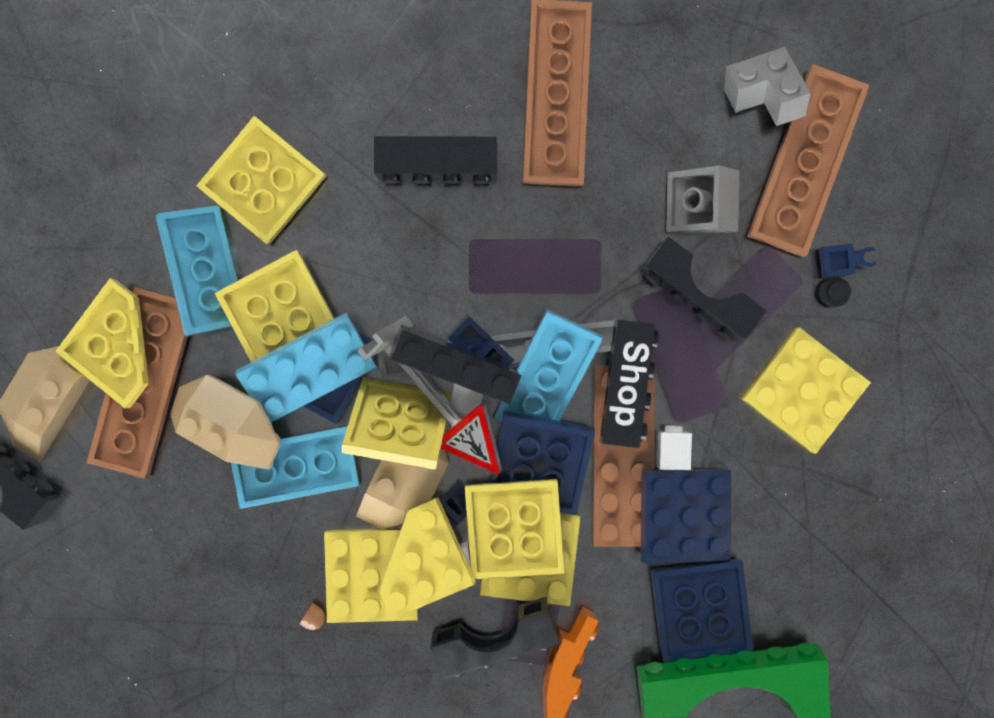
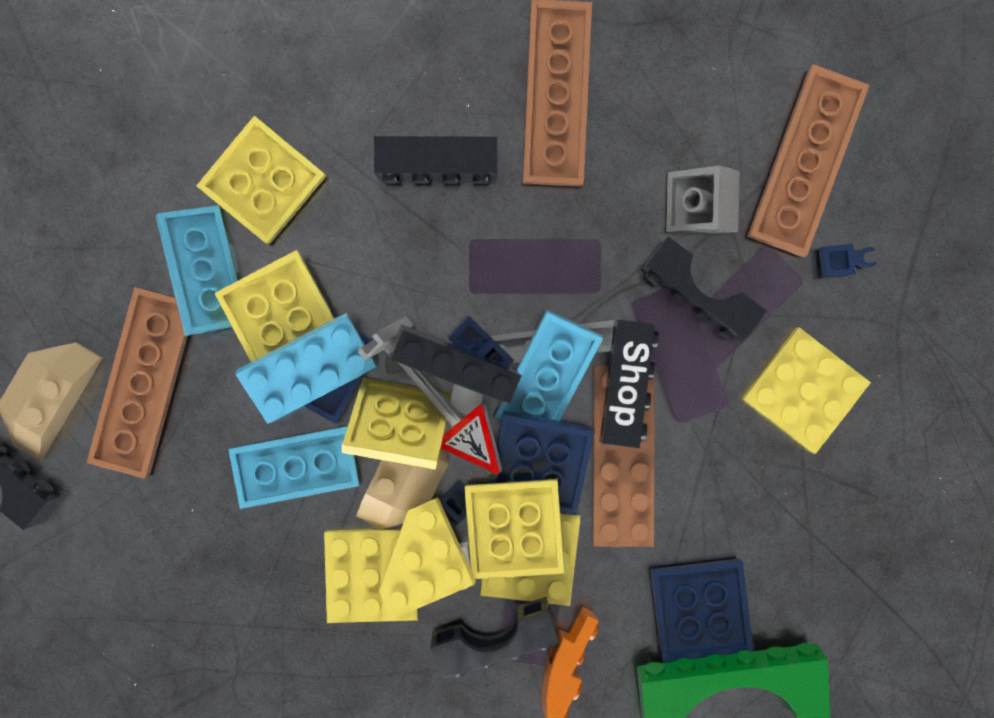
(110, 344): light yellow plate -> none
(225, 422): tan wedge -> none
(313, 618): nougat hinge -> none
(673, 448): white brick -> none
(685, 515): dark blue plate -> none
(771, 81): light grey brick -> none
(835, 291): black plate -> none

